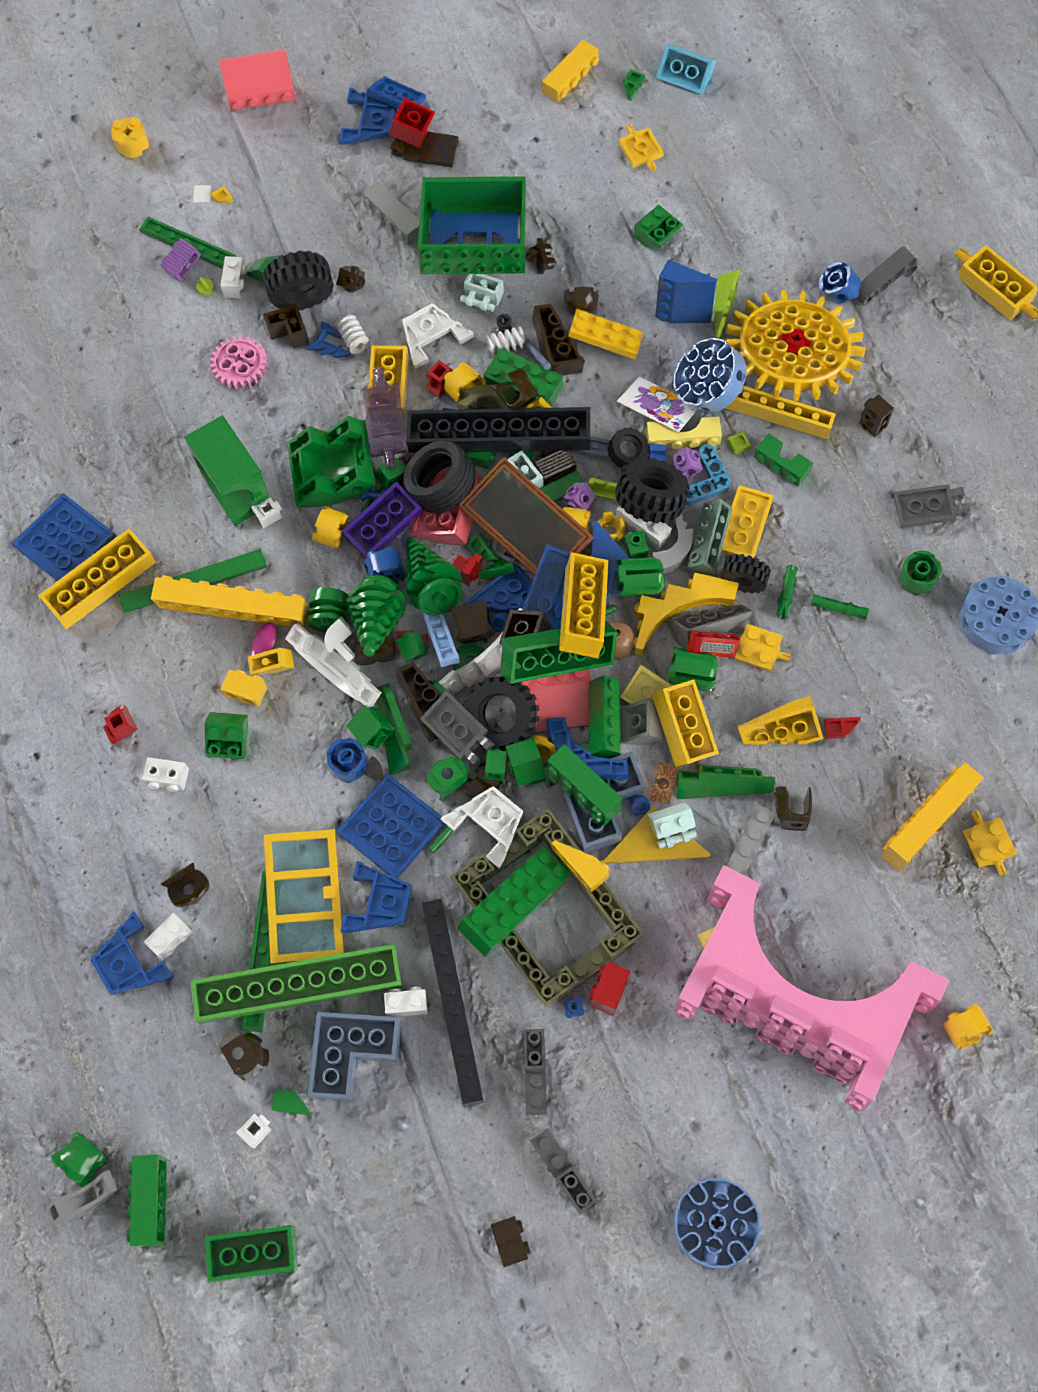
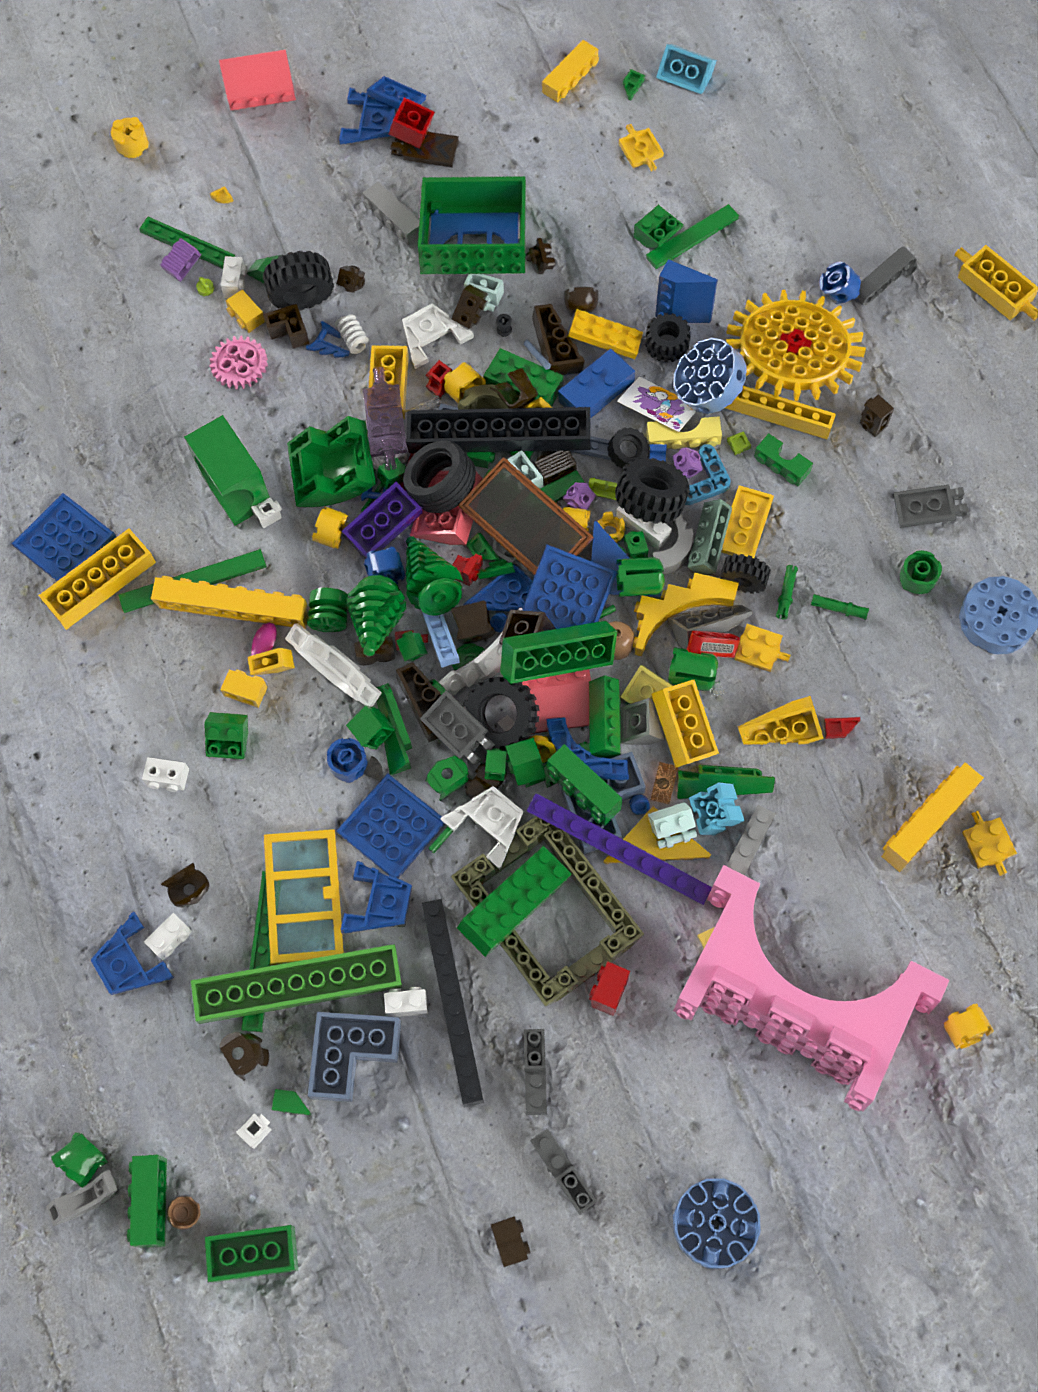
(119, 724): red brick -> none
(183, 1212): none -> medium nougat hair
(202, 193): white sticker -> none
(245, 311): none -> yellow brick
(335, 639): white brick -> none
(469, 306): none -> dark brown brick
(506, 341): white piece -> none
(578, 1011): blue plate -> none
(584, 605): yellow brick -> none
(584, 866): yellow slope -> none
(598, 383): none -> blue brick
(619, 849): none -> dark purple plate
(672, 326): none -> black tyre
(692, 236): none -> green tile
(716, 809): none -> medium azure brick
(724, 298): lime wedge -> none
(787, 817): dark brown piece -> none

